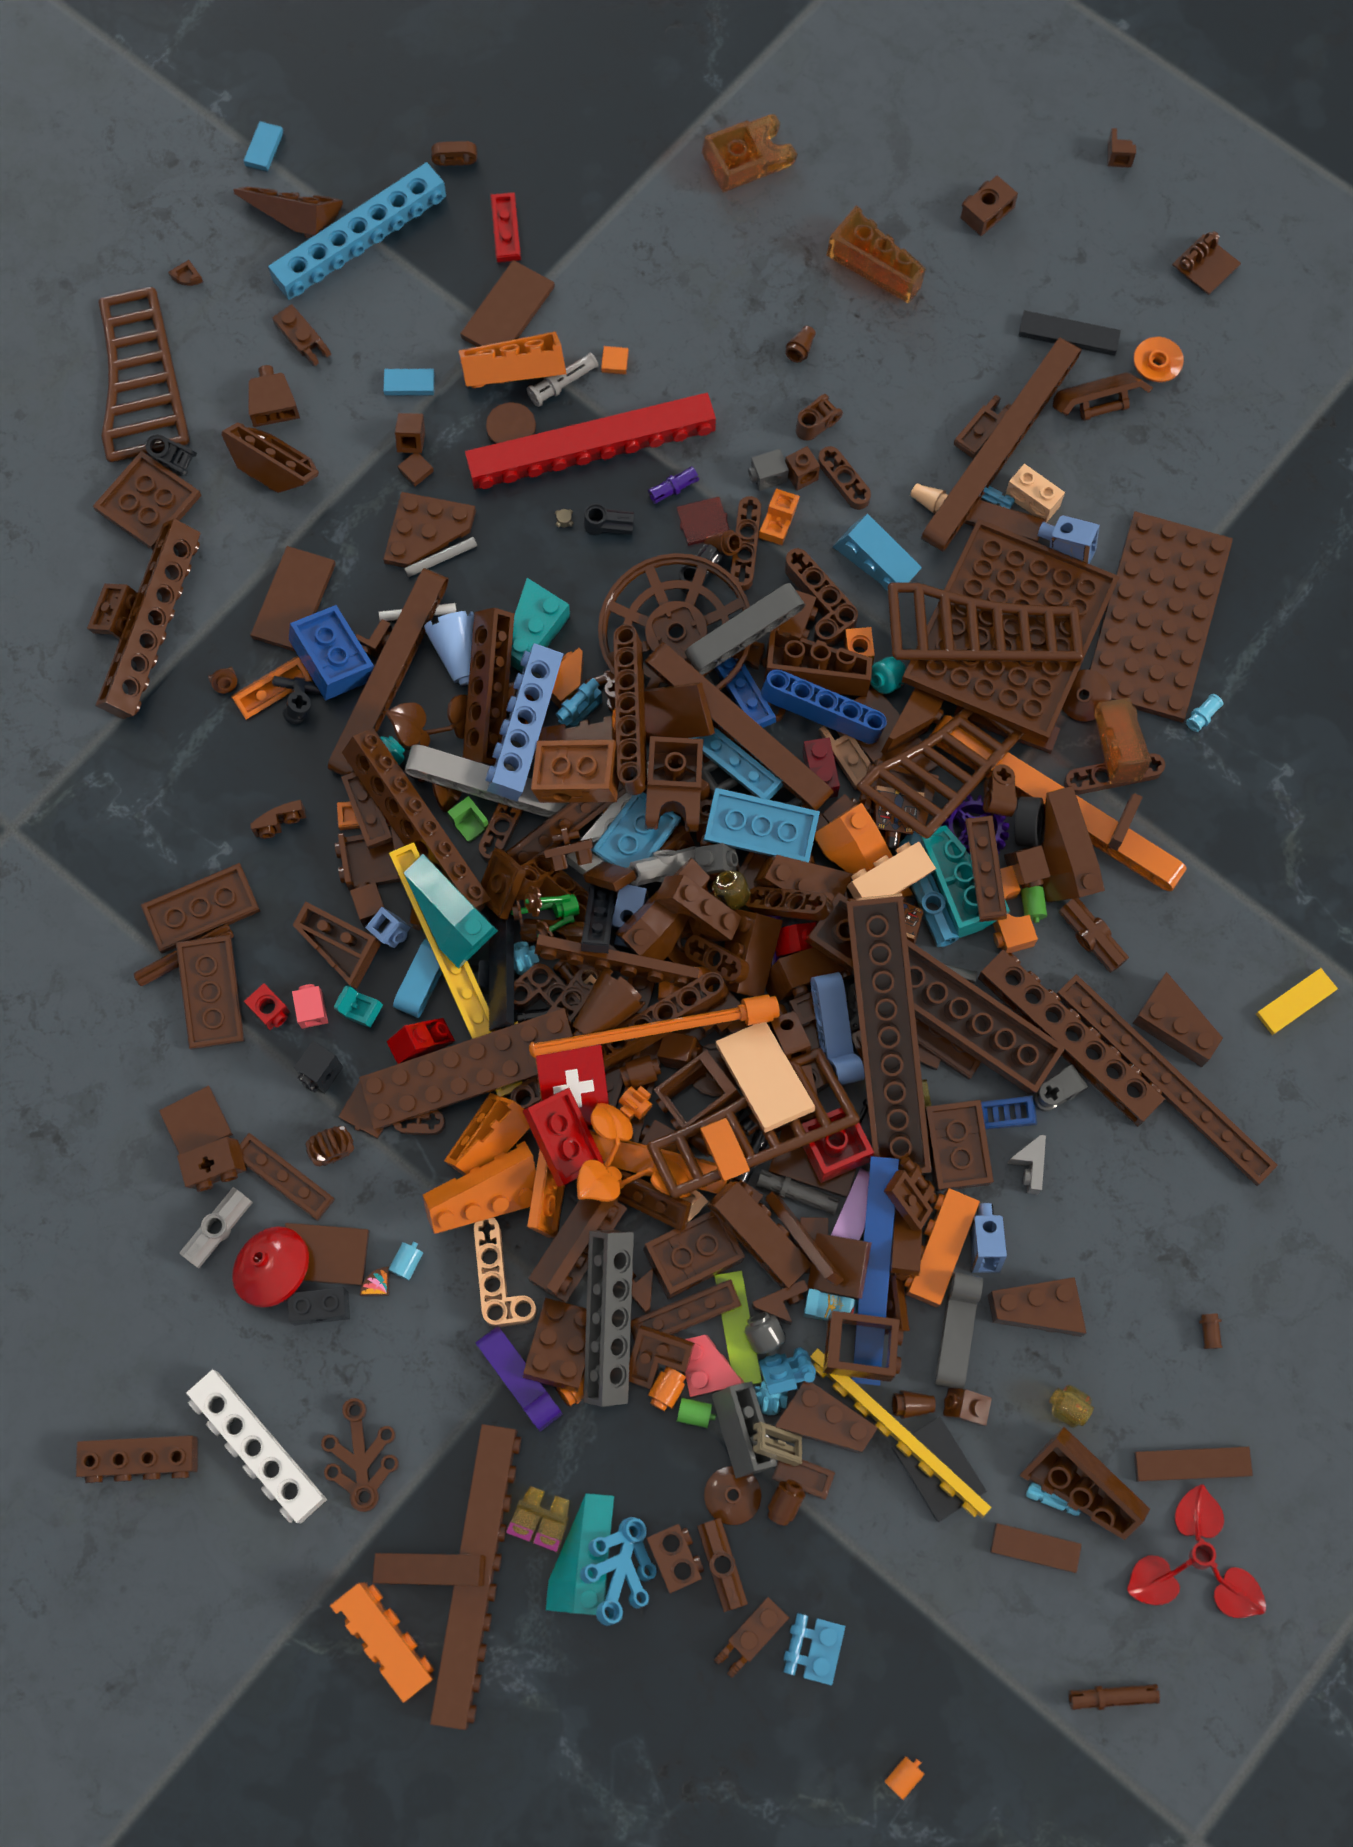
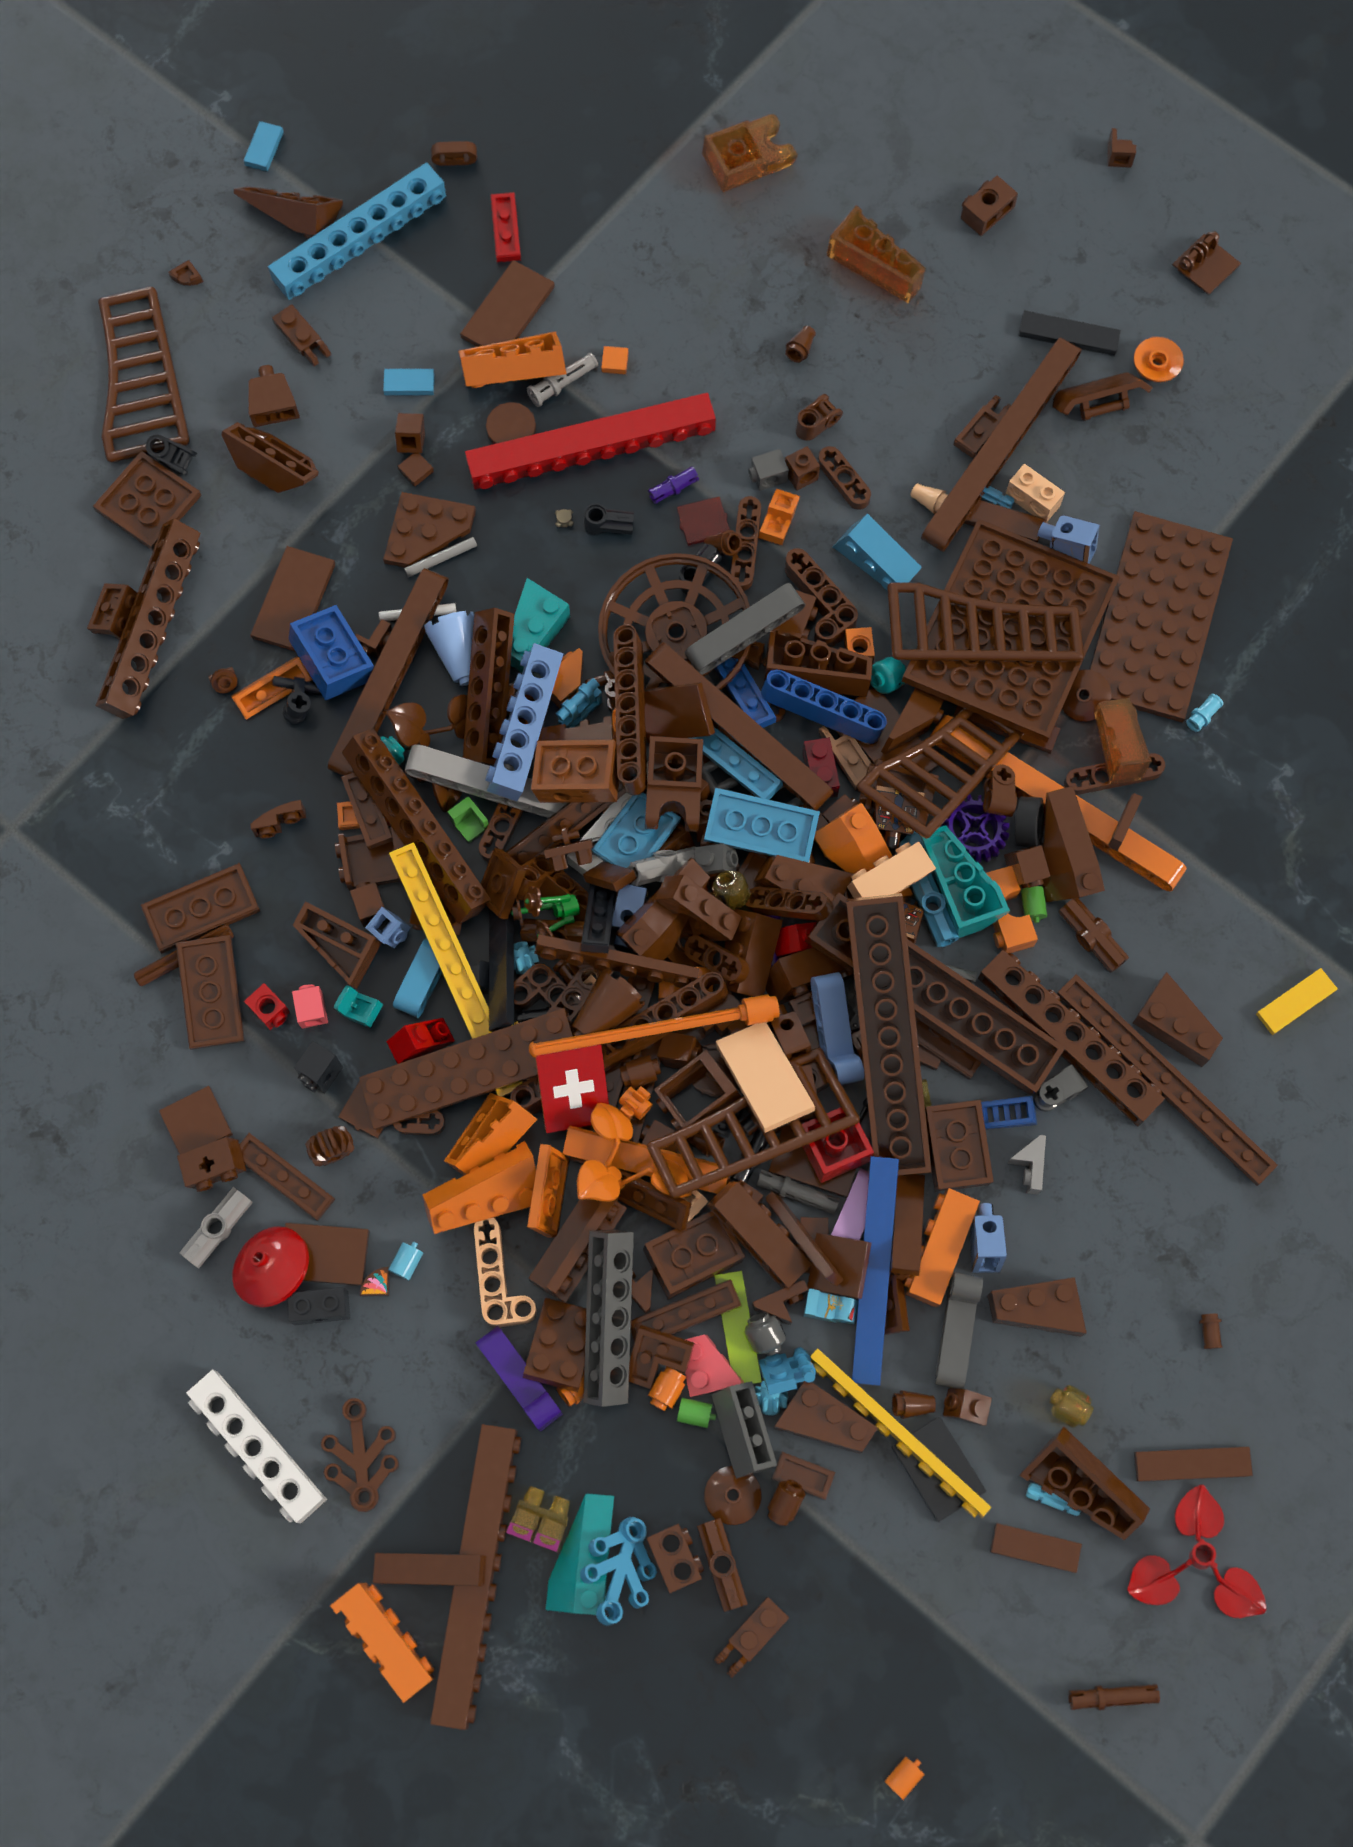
(137, 1457): reddish brown brick -> none
(450, 916): teal wedge -> none
(562, 1135): red plate -> none
(725, 1149): orange slope -> none
(776, 1448): dark tan tile -> none
(823, 1650): dark azure plate -> none
(833, 1342): reddish brown window -> none
(908, 1199): reddish brown plate -> none
(986, 868): reddish brown tile -> none

